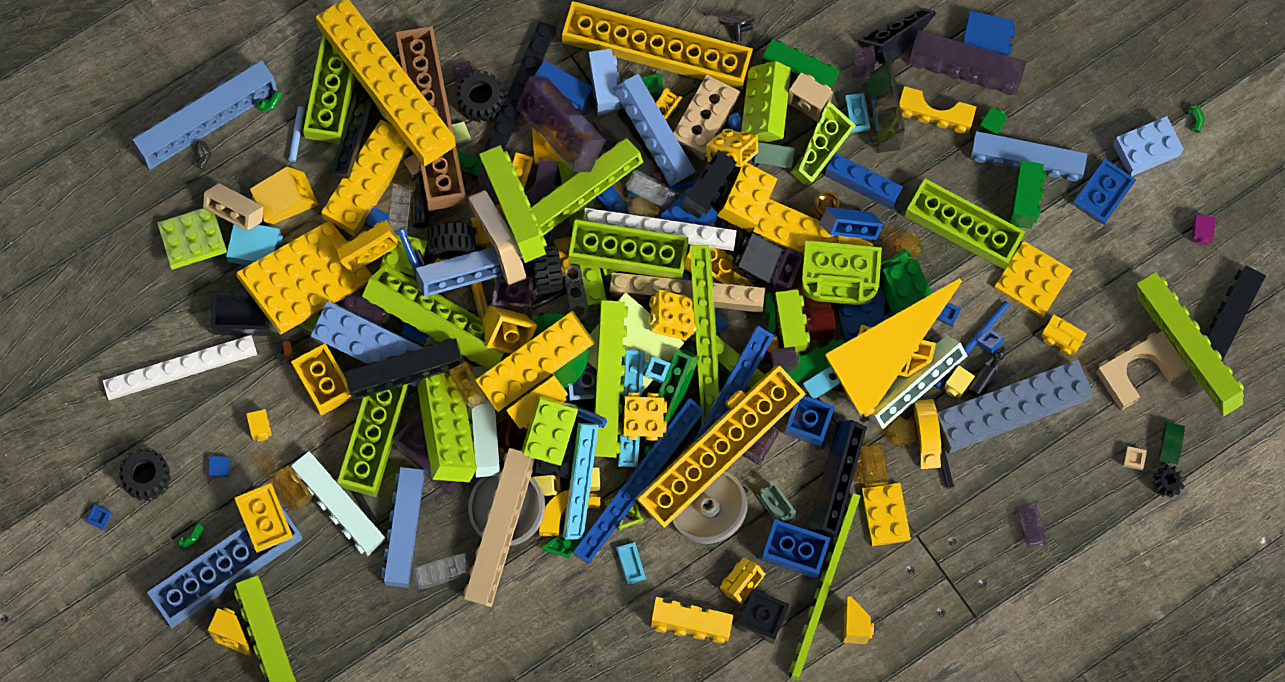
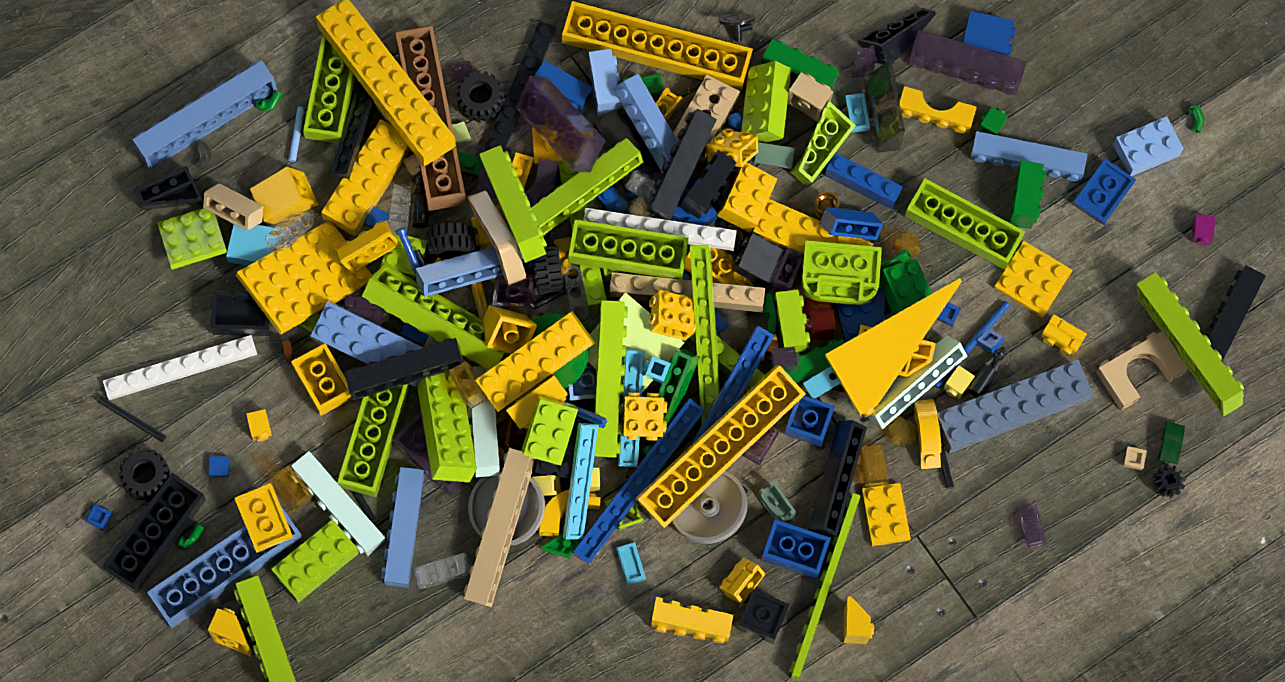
(132, 419): none -> black bar
(154, 533): none -> black brick
(169, 191): none -> black wedge
(289, 230): none -> clear beam
(315, 561): none -> lime brick
(680, 165): none -> black brick
(735, 399): yellow tile -> none

